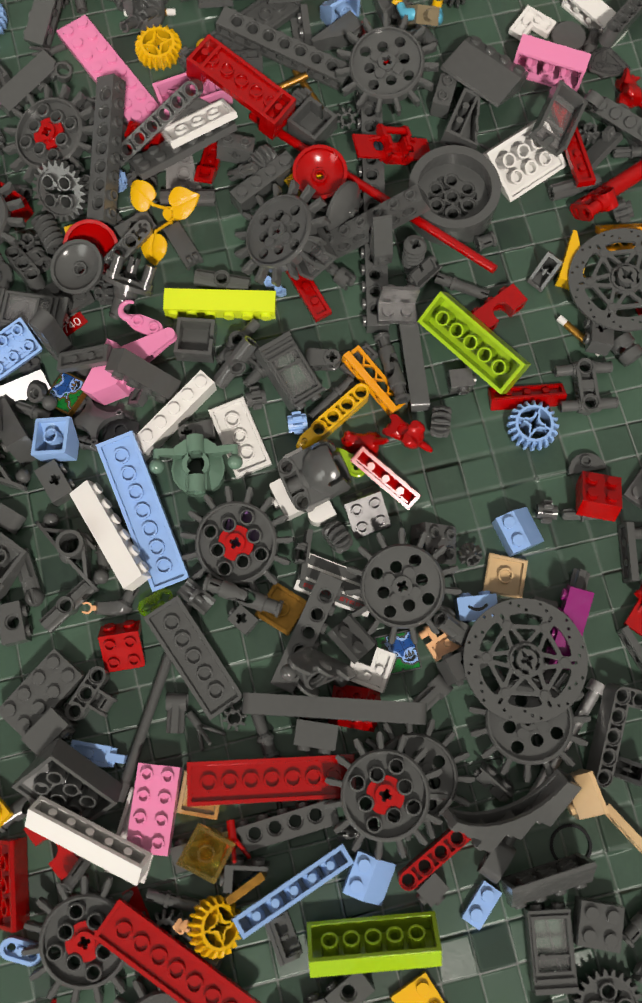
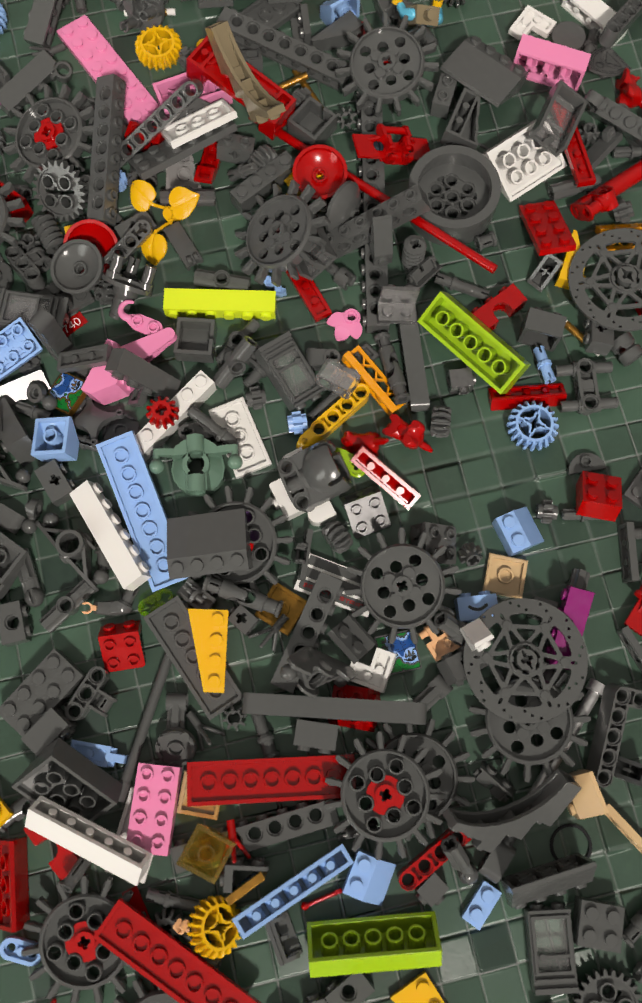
(33, 510): none -> dark grey plate
(169, 414): none -> red gear
(176, 746): none -> dark grey tile
(208, 544): none -> dark grey slope
(210, 642): none -> yellow wing
(221, 433): none -> dark grey pin
(257, 100): none -> dark tan arch
(272, 630): none -> dark grey plant
(305, 905): none -> red hinge
(338, 378): none -> clear brick
(345, 327): none -> bright pink plate
(459, 860): none -> dark grey piece
(477, 635): none -> white slope
(542, 329): none -> dark grey piece
(544, 364): none -> light blue pin
(547, 228): none -> red plate

